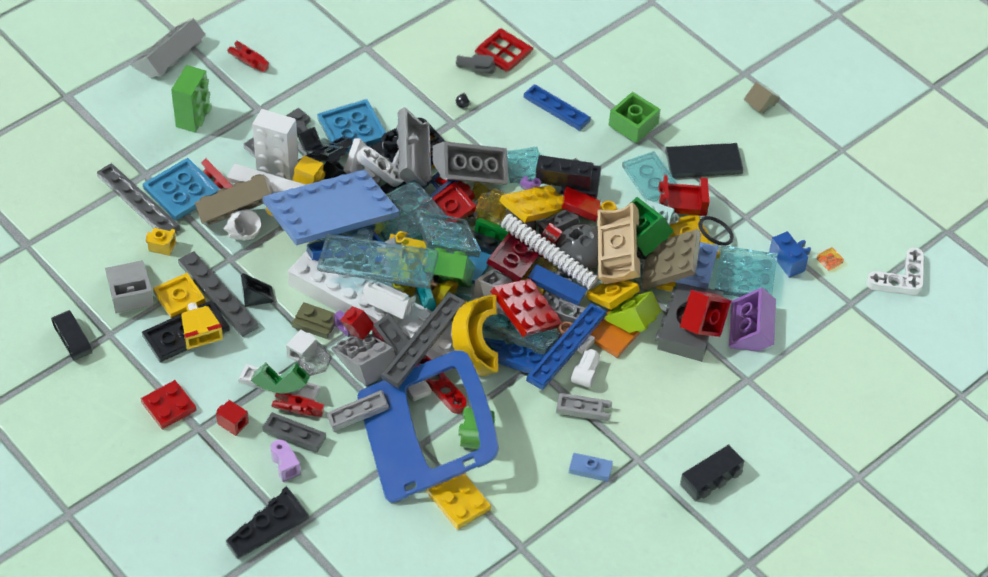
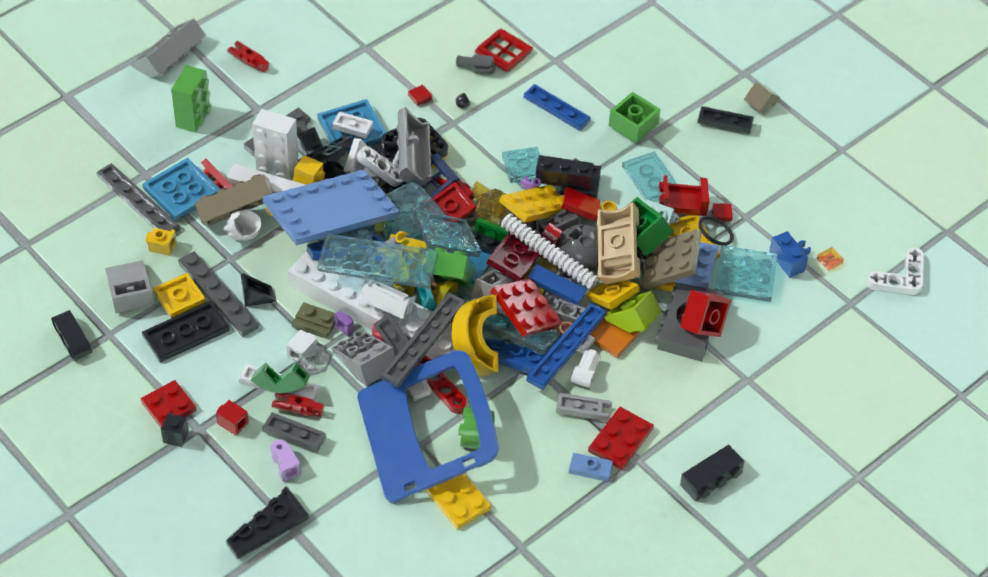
(174, 430): none -> black brick
(200, 326): yellow torso -> none
(352, 125): none -> white plate
(357, 322): red brick -> none
(357, 410): light grey tile -> none
(420, 95): none -> red tile
(471, 162): light grey slope -> none
(621, 438): none -> red plate
(704, 160): black tile -> none
(722, 212): none -> red tile
(725, 119): none -> black plate
(753, 321): medium lavender slope -> none

